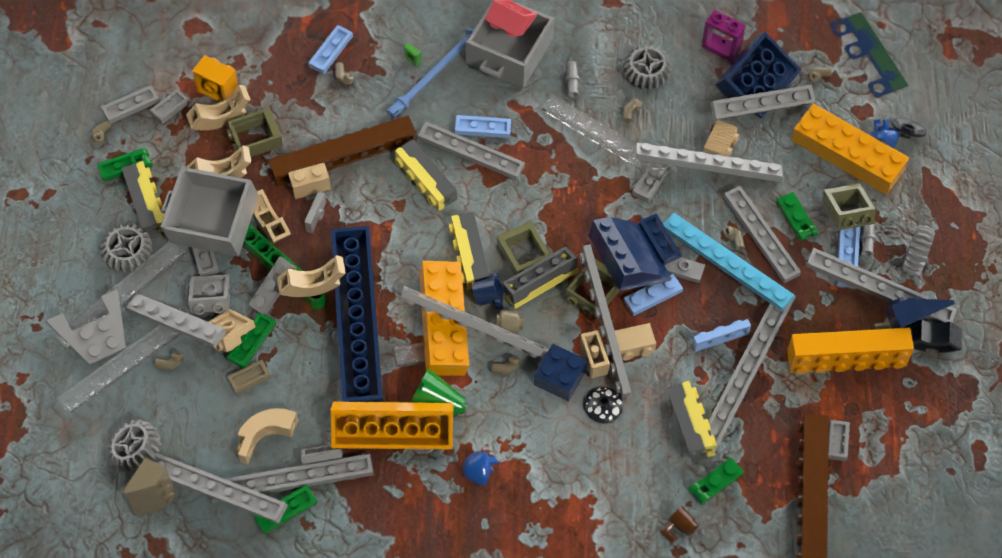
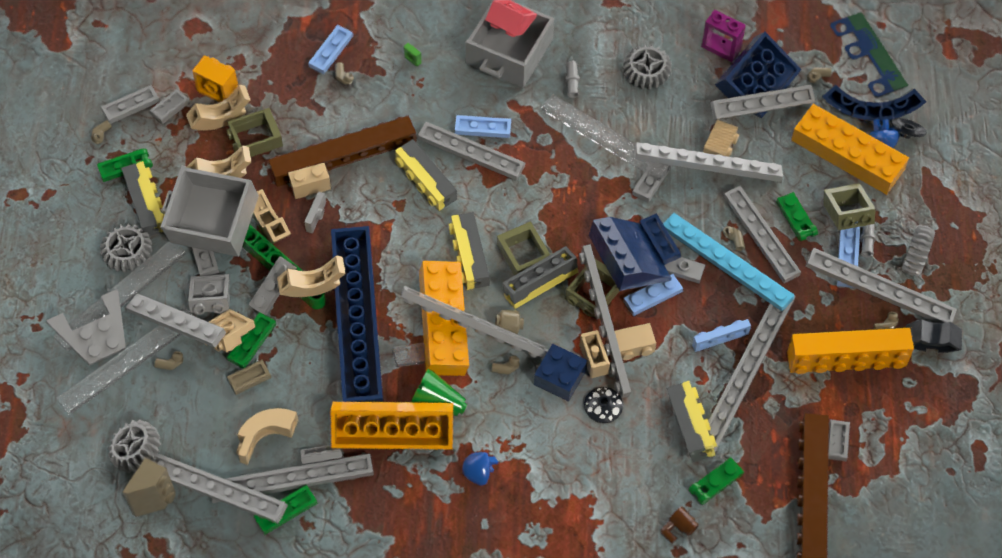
(402, 103): medium blue bar -> none
(489, 291): dark blue piece -> none
(629, 107): dark tan arm -> none
(869, 110): none -> dark blue brick
(907, 311): dark blue slope -> none

